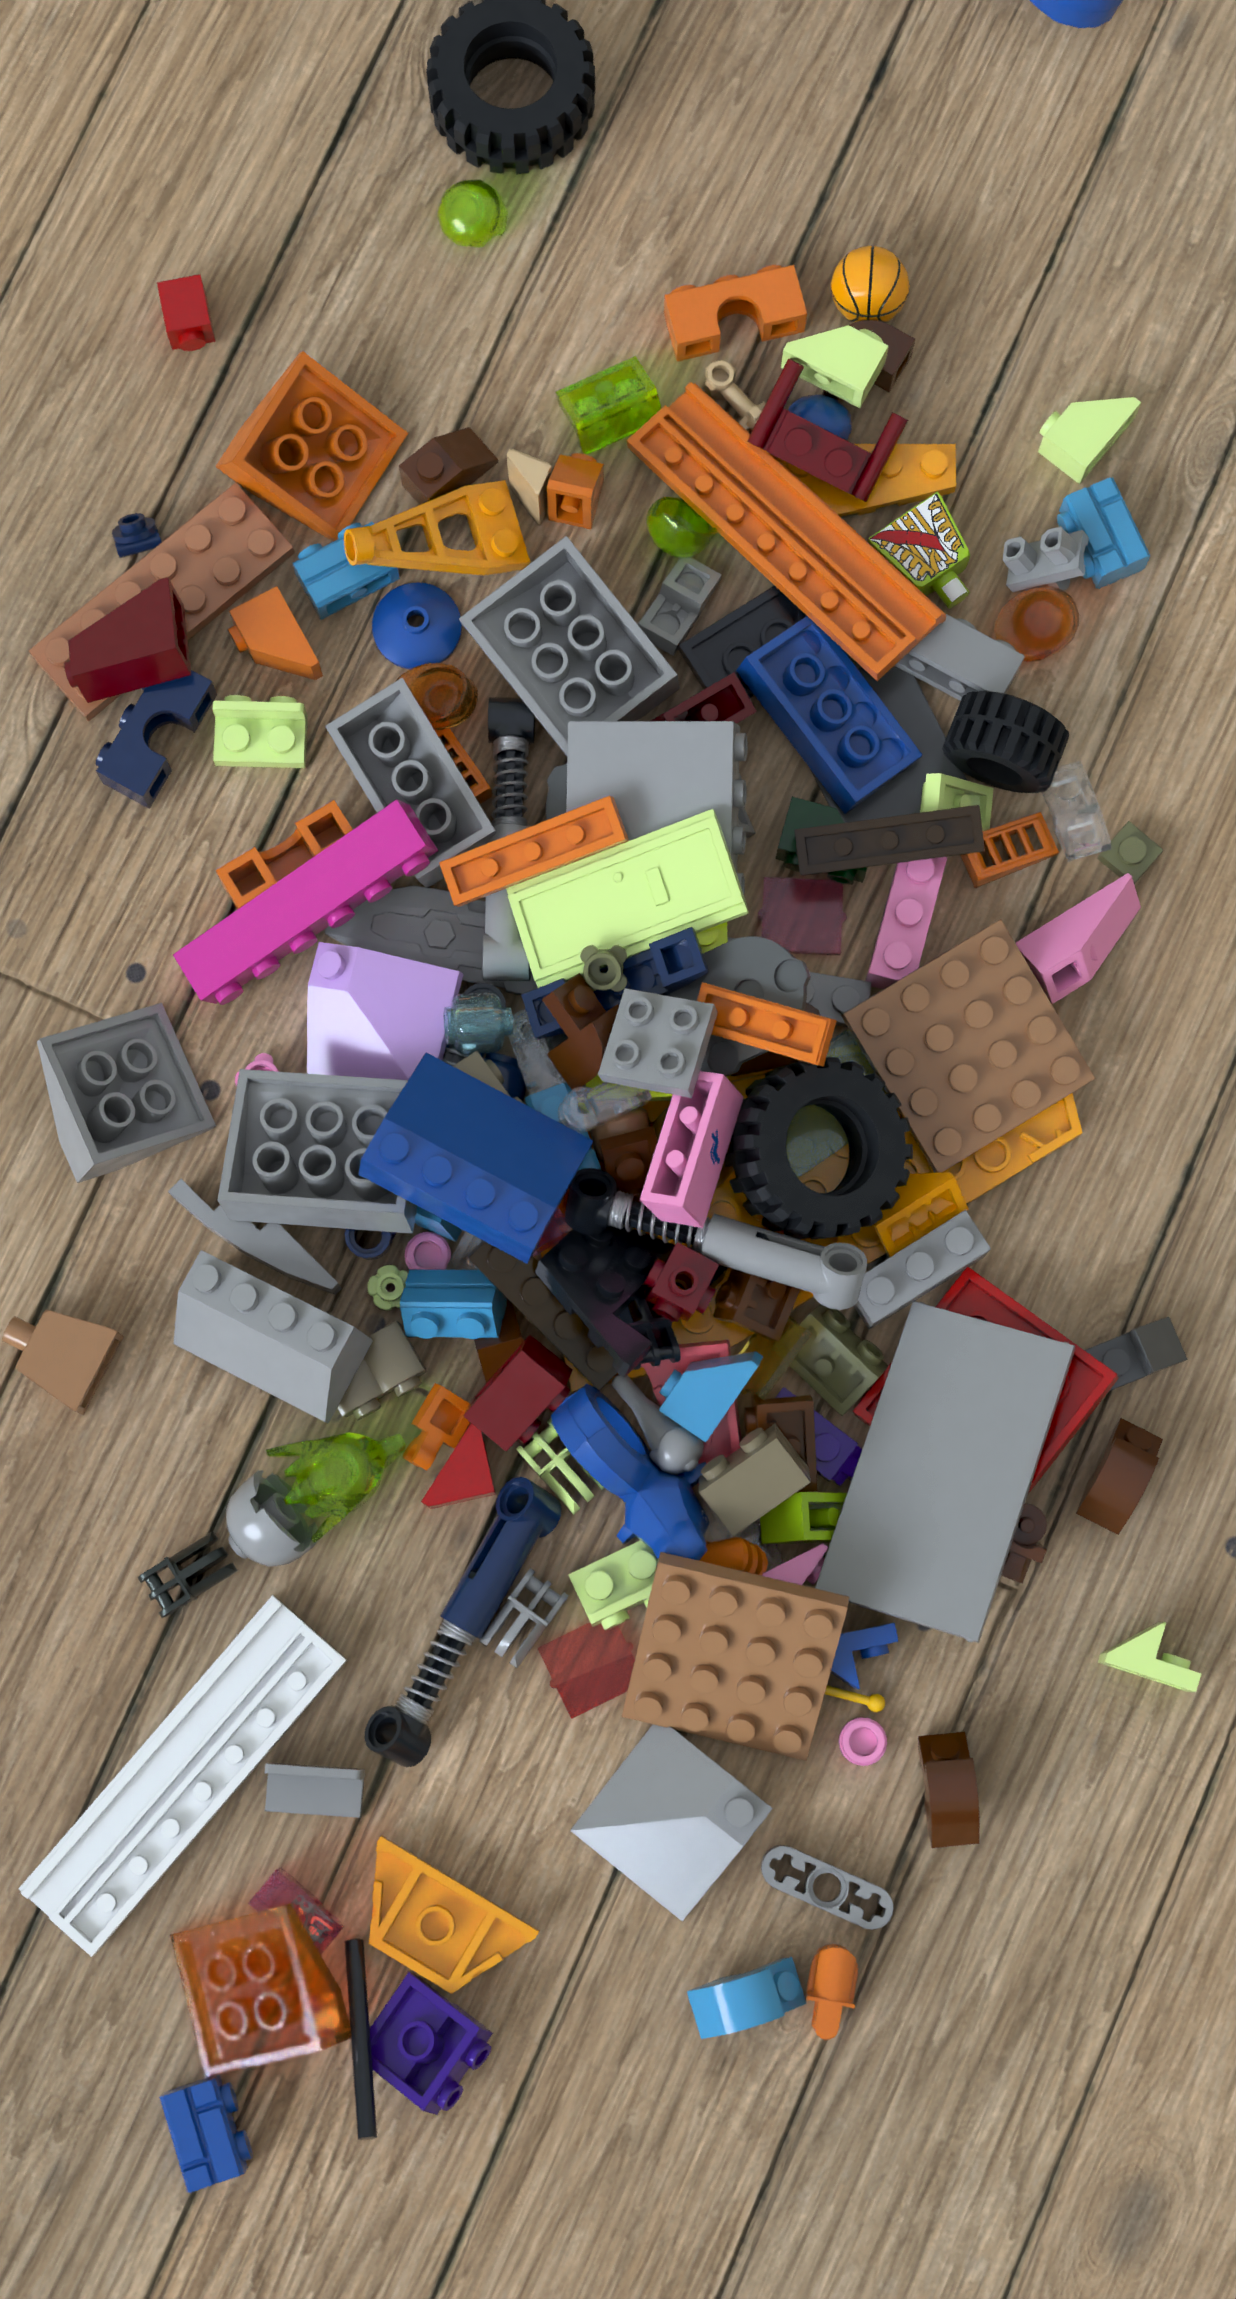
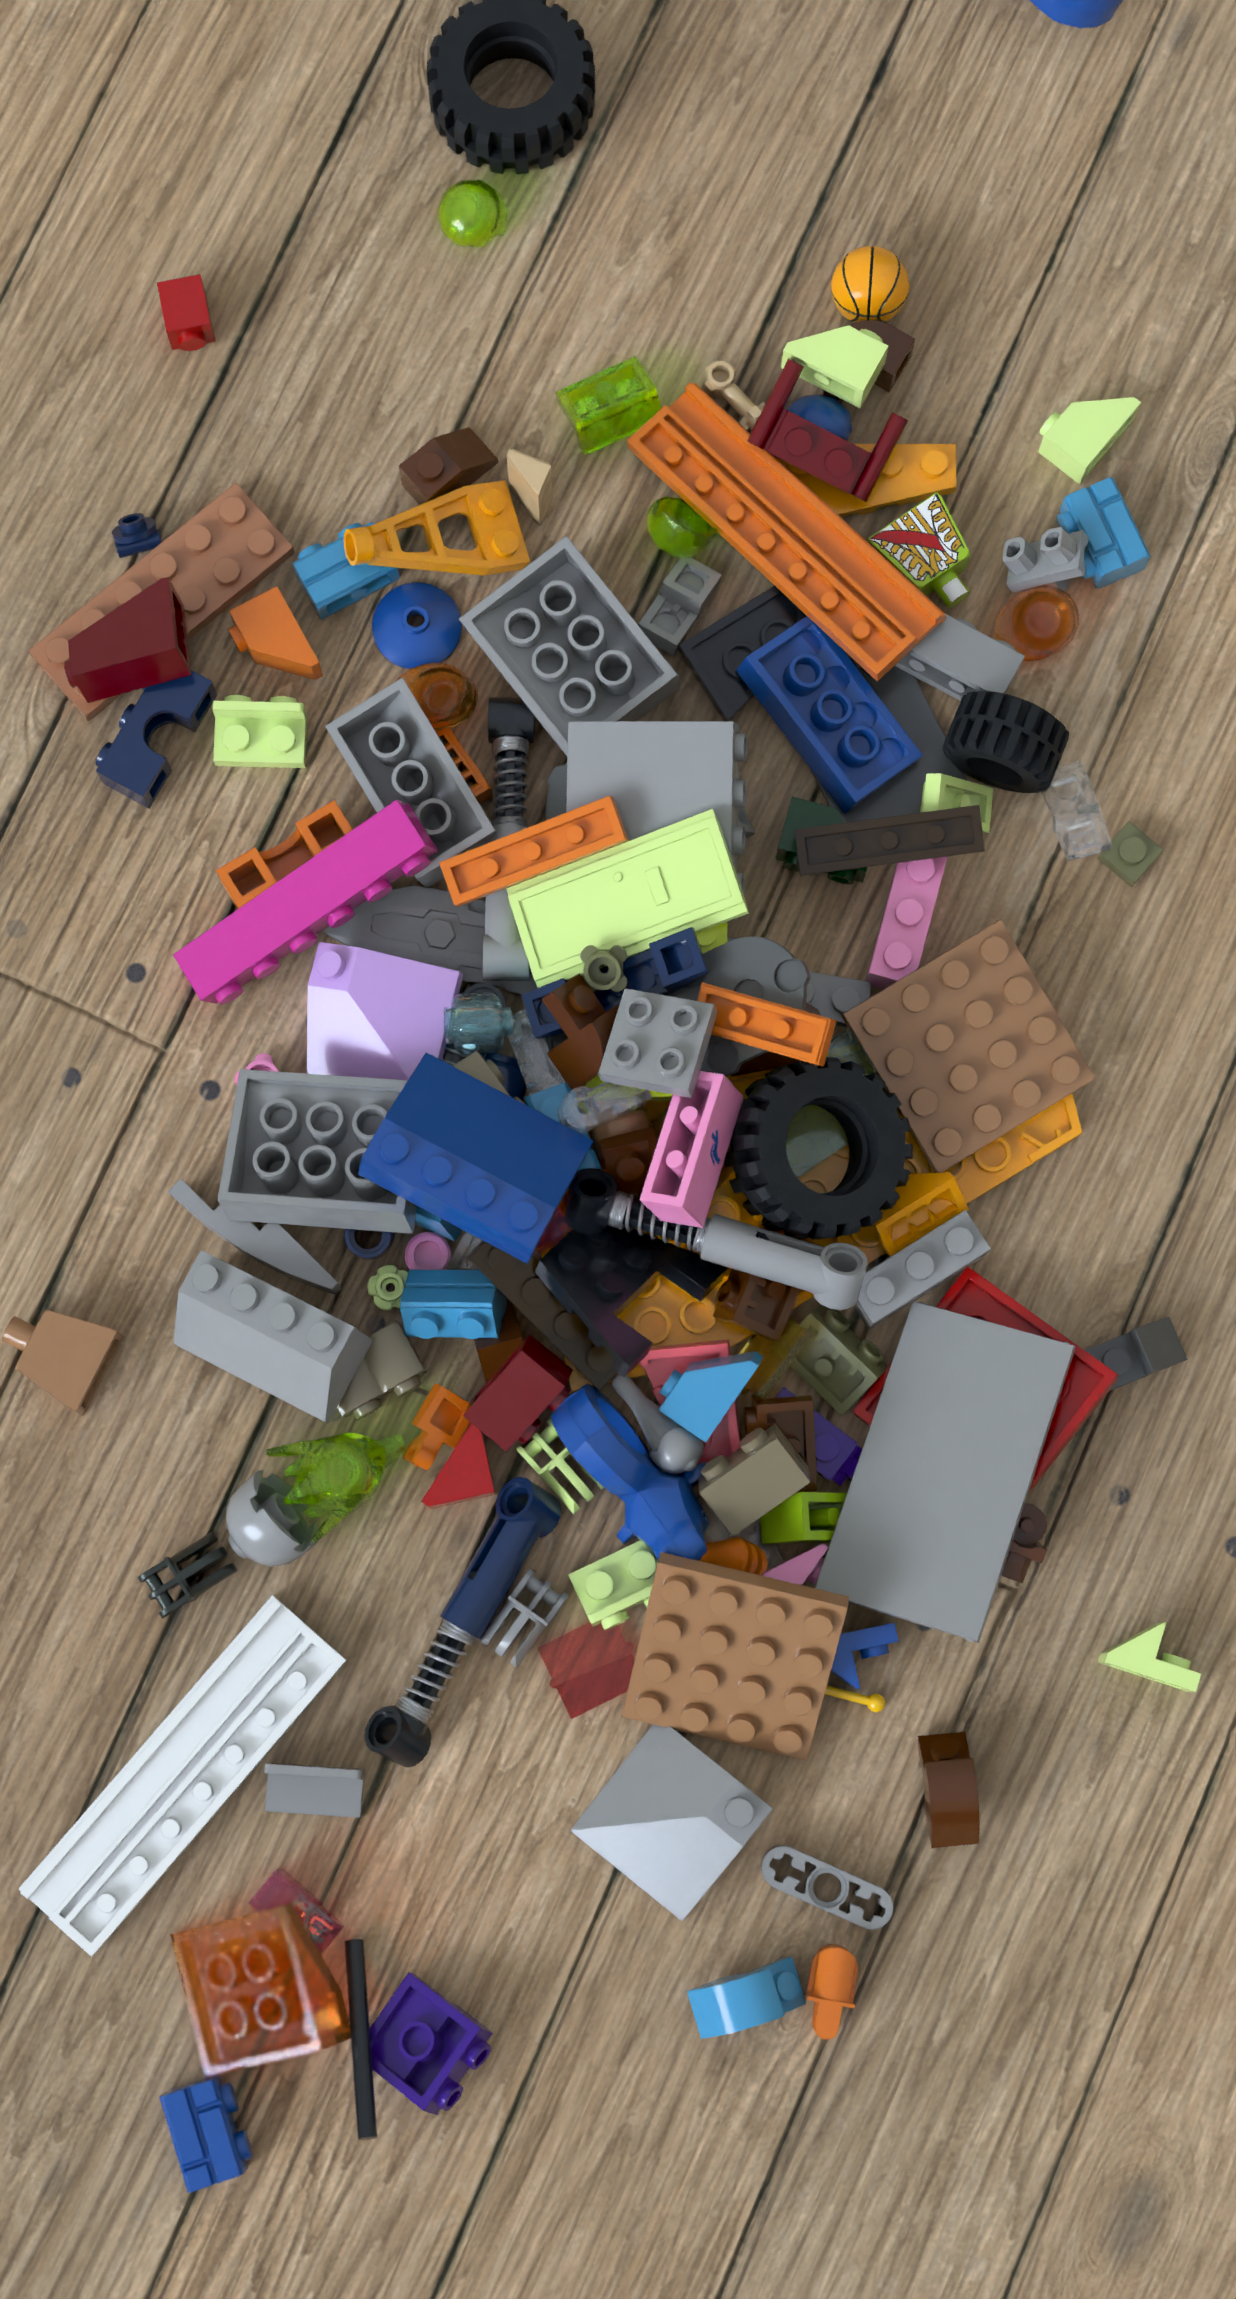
(121, 1091): light grey slope -> none
(313, 448): orange slope -> none
(437, 1921): light orange wing -> none
(575, 490): orange slope -> none
(654, 1327): black arm -> none
(691, 1271): dark red brick -> none
(719, 702): dark red slope -> none
(768, 298): orange arch -> none
(803, 914): clear pink piece -> none
(862, 1741): bright pink tile -> none
(982, 875): orange slope -> none
(1077, 942): bright pink slope -> none
(1120, 1477): reddish brown brick -> none

